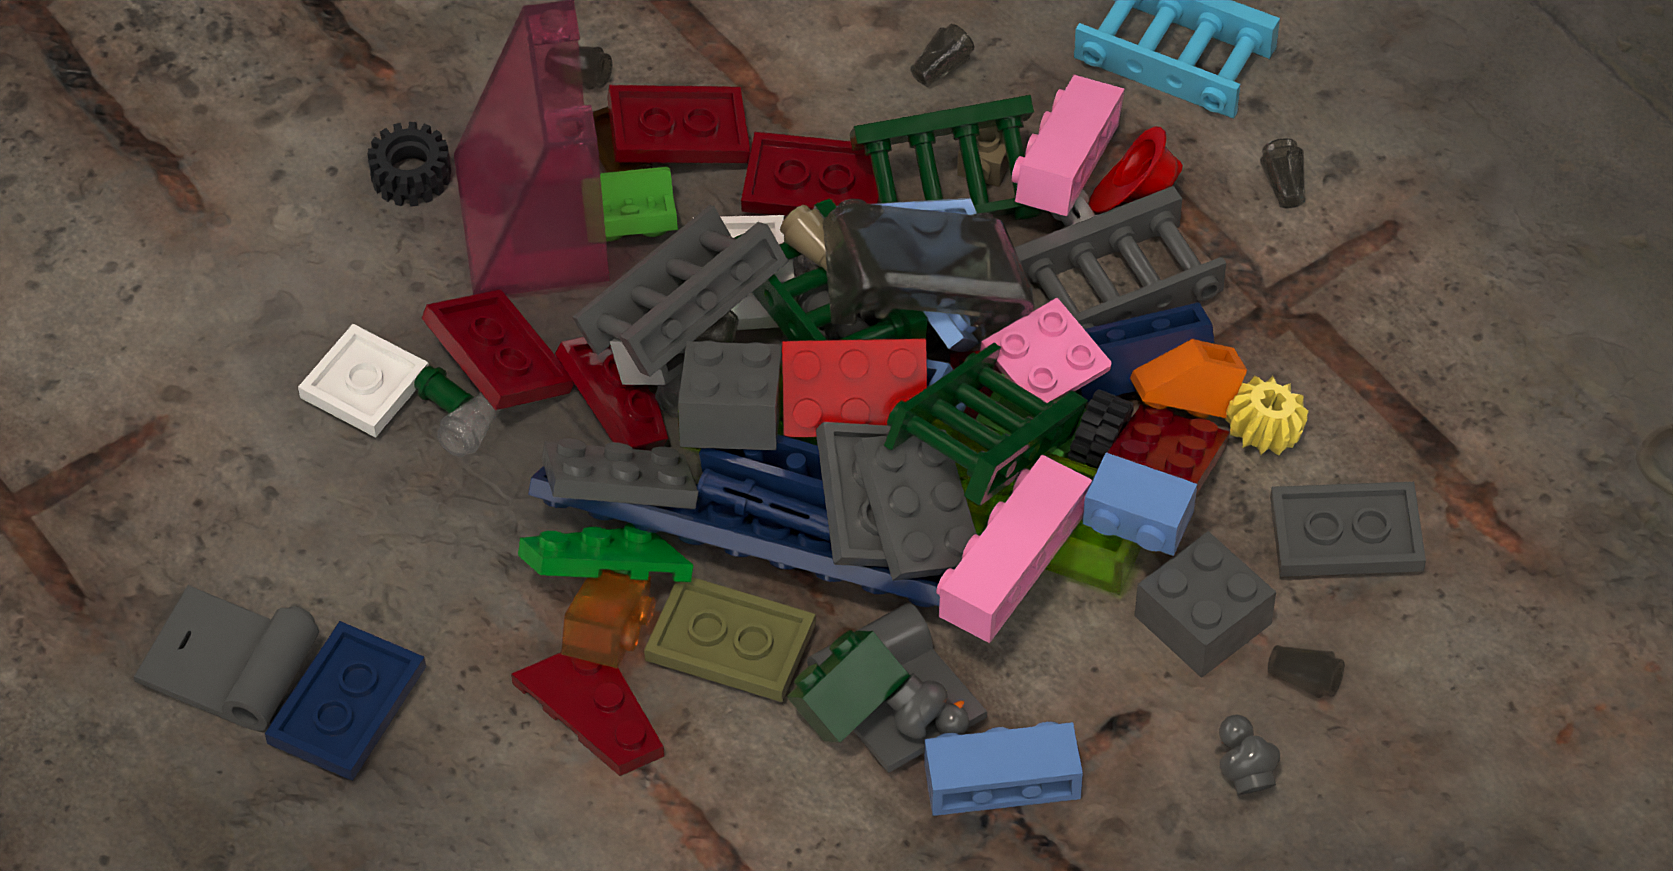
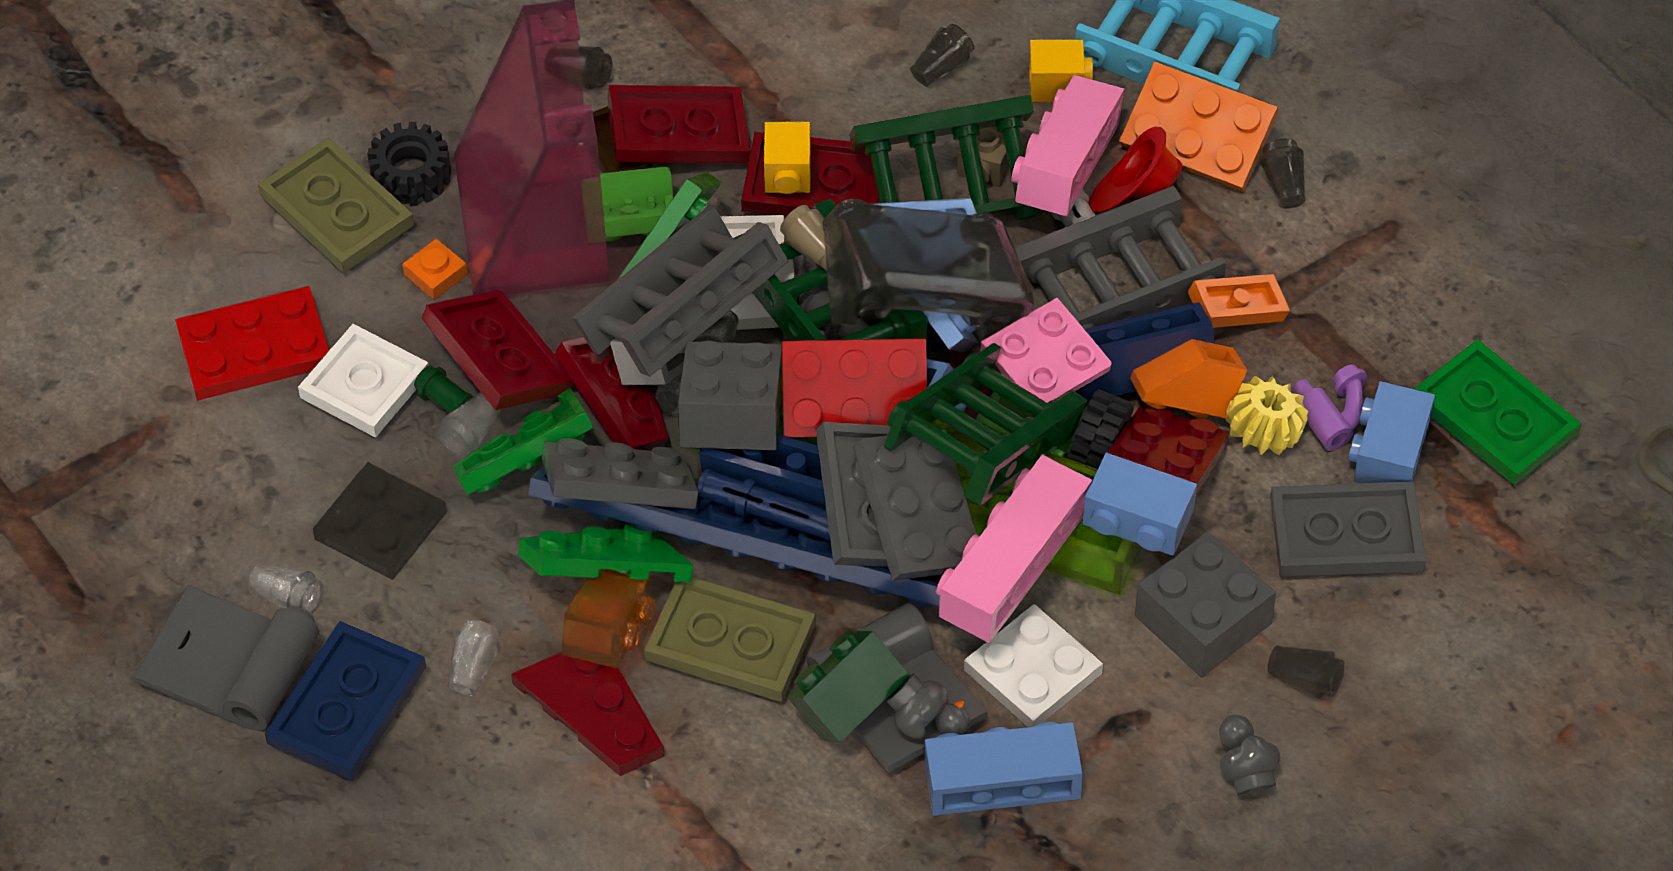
(252, 342): none -> red plate
(287, 586): none -> clear cone
(336, 204): none -> olive plate
(379, 520): none -> clear smoke plate
(435, 269): none -> orange plate
(473, 655): none -> clear cone
(524, 450): none -> green wing
(687, 204): none -> green wing
(787, 157): none -> yellow brick
(1033, 667): none -> white plate
(1053, 66): none -> yellow brick
(1205, 124): none -> orange plate
(1240, 300): none -> orange plate
(1323, 417): none -> medium lavender plant
(1393, 434): none -> medium blue brick
(1498, 412): none -> green plate

